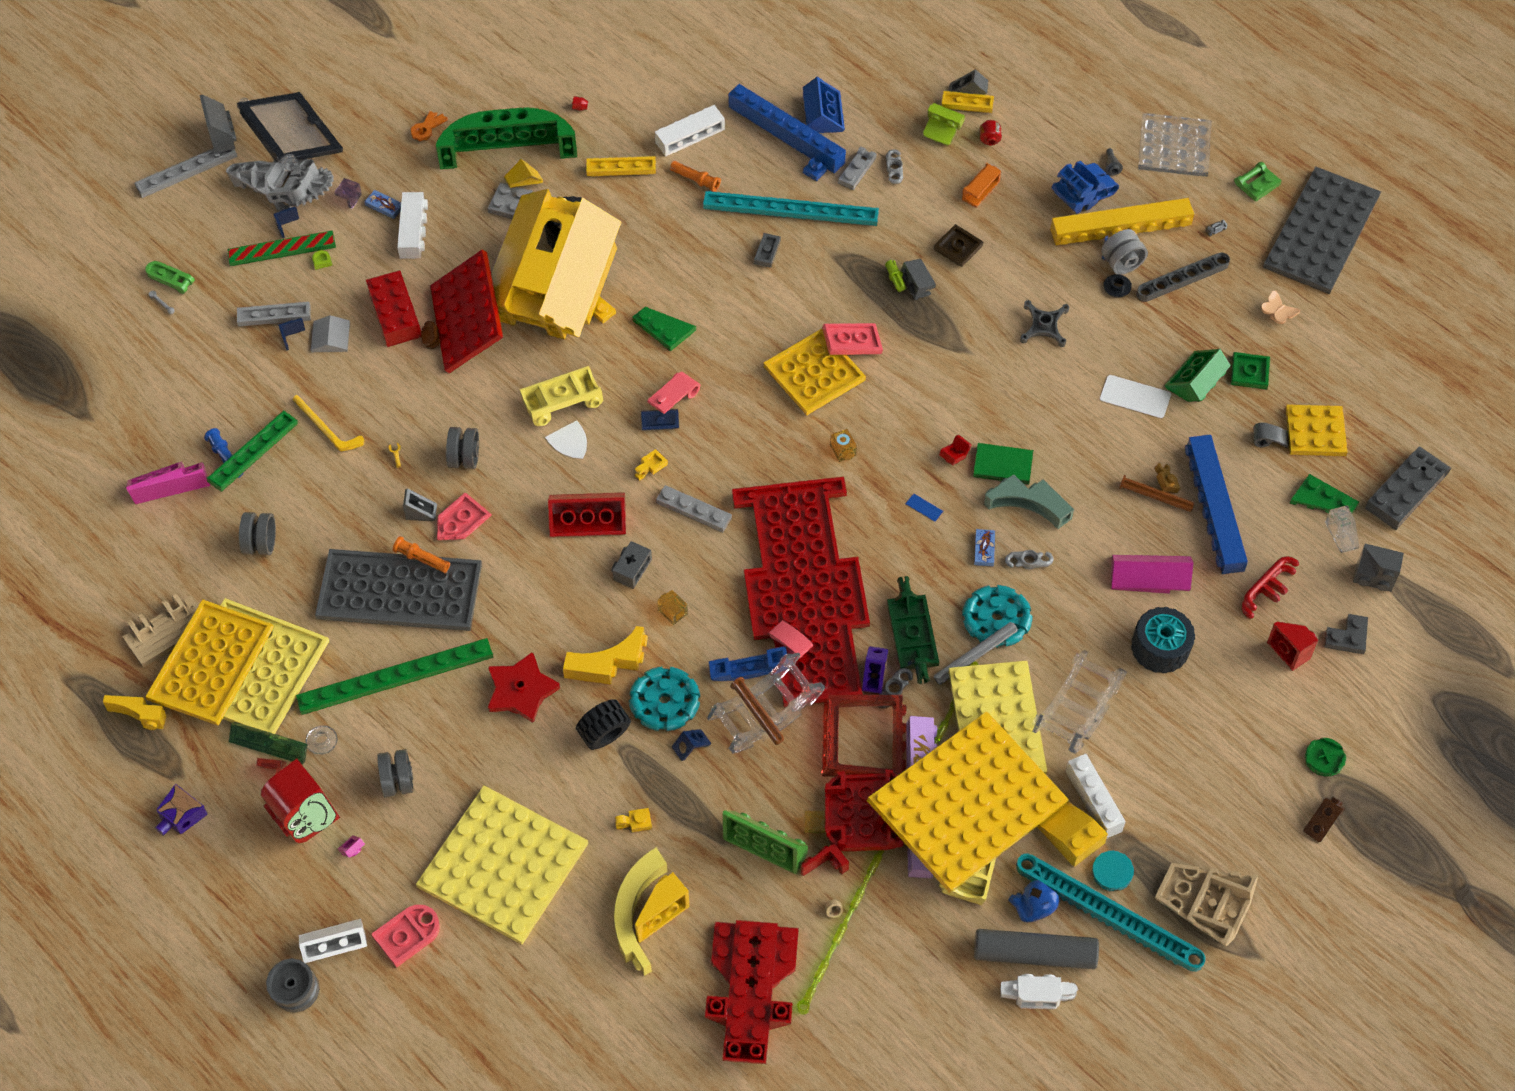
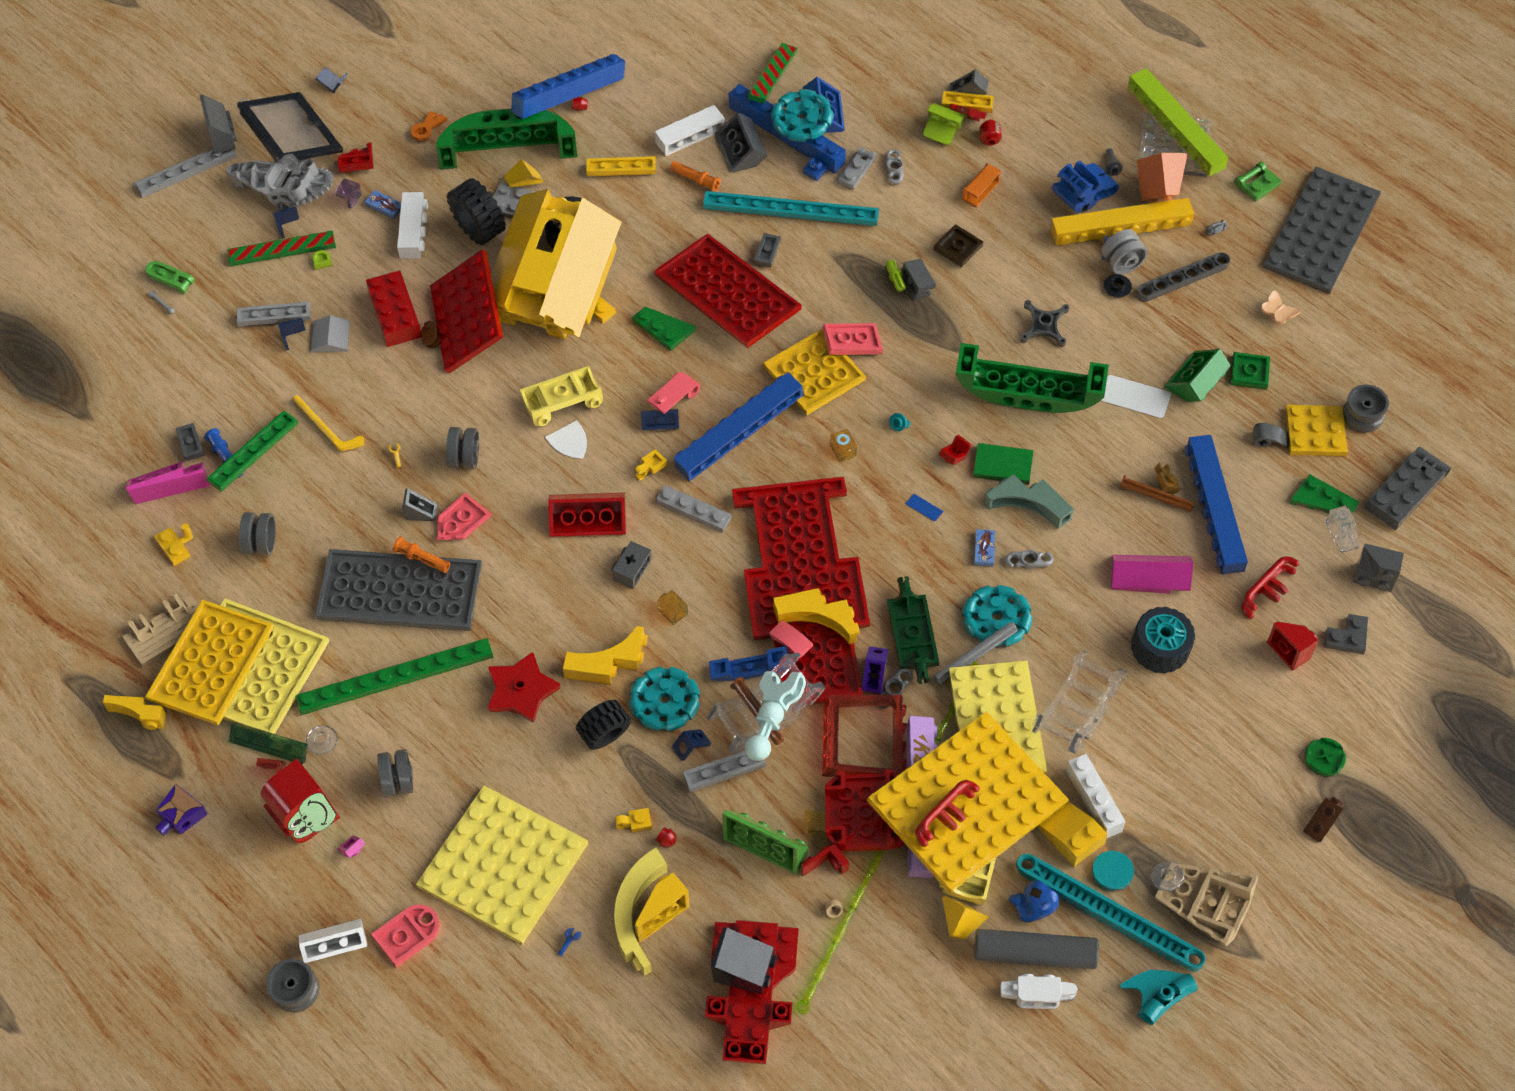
(173, 545): none -> yellow plate
(189, 442): none -> dark grey plate
(329, 79): none -> bracket
(356, 160): none -> red wing
(476, 211): none -> black tyre
(567, 86): none -> blue brick
(568, 934): none -> blue hand
(666, 838): none -> red plate
(720, 770): none -> light grey plate
(727, 290): none -> red plate
(738, 426): none -> blue brick
(741, 143): none -> dark grey slope
(742, 962): none -> slope
(772, 73): none -> green tile
(776, 699): none -> light aqua piece
(802, 107): none -> teal plate
(812, 607): none -> yellow arch
(899, 422): none -> teal plate
(946, 806): none -> red piece
(961, 918): none -> yellow slope
(972, 114): none -> red wing
(1030, 386): none -> green slope
(1159, 991): none -> teal pin
(1160, 176): none -> orange slope
(1167, 868): none -> clear piece
(1177, 122): none -> lime brick
(1365, 408): none -> dark grey wheel

